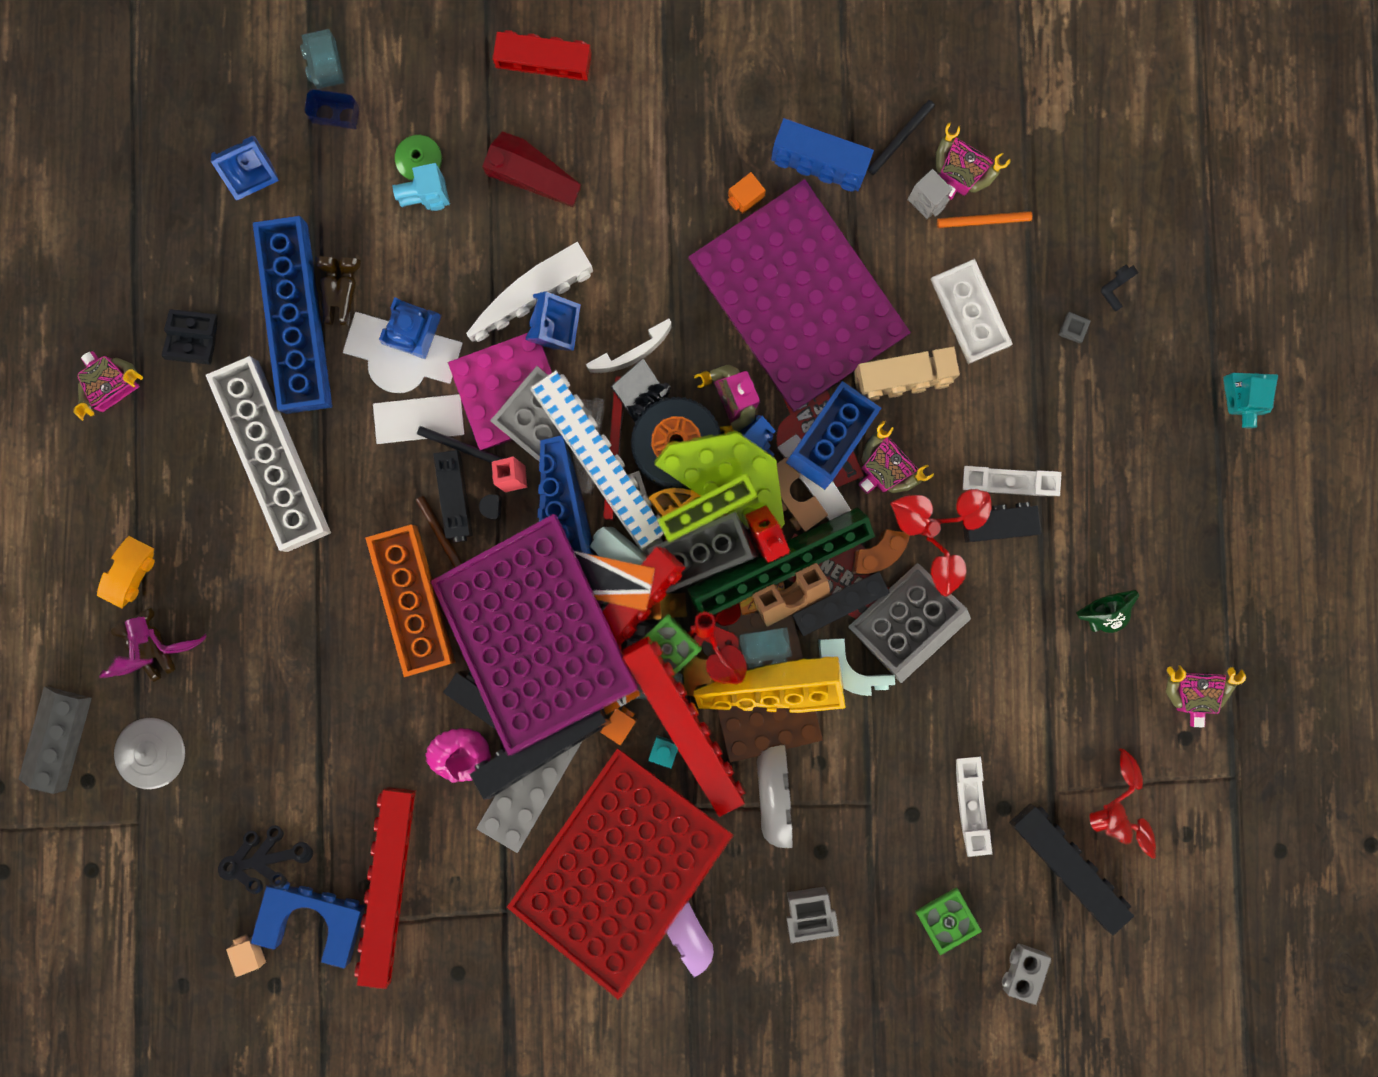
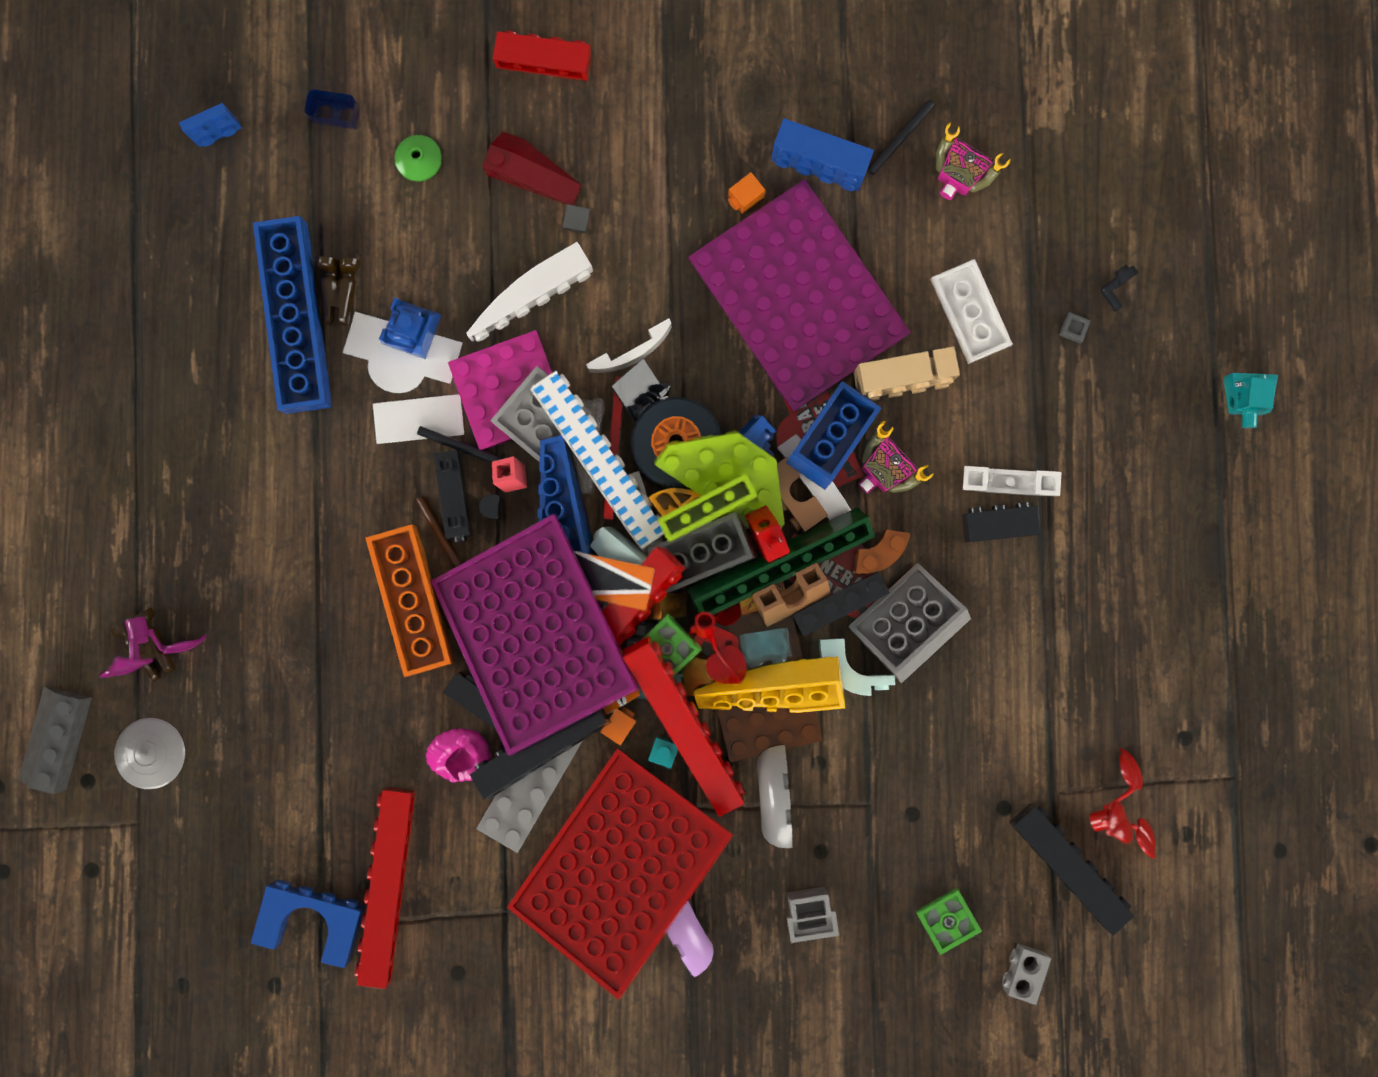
(104, 383): torso -> none
(129, 567): light orange brick -> none
(190, 336): black slope -> none
(210, 125): none -> blue plate
(244, 168): blue brick -> none
(245, 956): light nougat brick -> none
(261, 859): black plant -> none
(268, 454): white brick -> none
(322, 59): clear light blue brick -> none
(426, 188): medium azure brick -> none
(554, 322): blue brick -> none
(576, 219): none -> dark grey tile
(736, 394): torso -> none
(913, 519): red plant -> none
(930, 194): light grey brick -> none
(972, 806): white slope -> none
(984, 219): orange bar -> none
(1109, 612): dark green hat -> none
(1201, 692): torso -> none

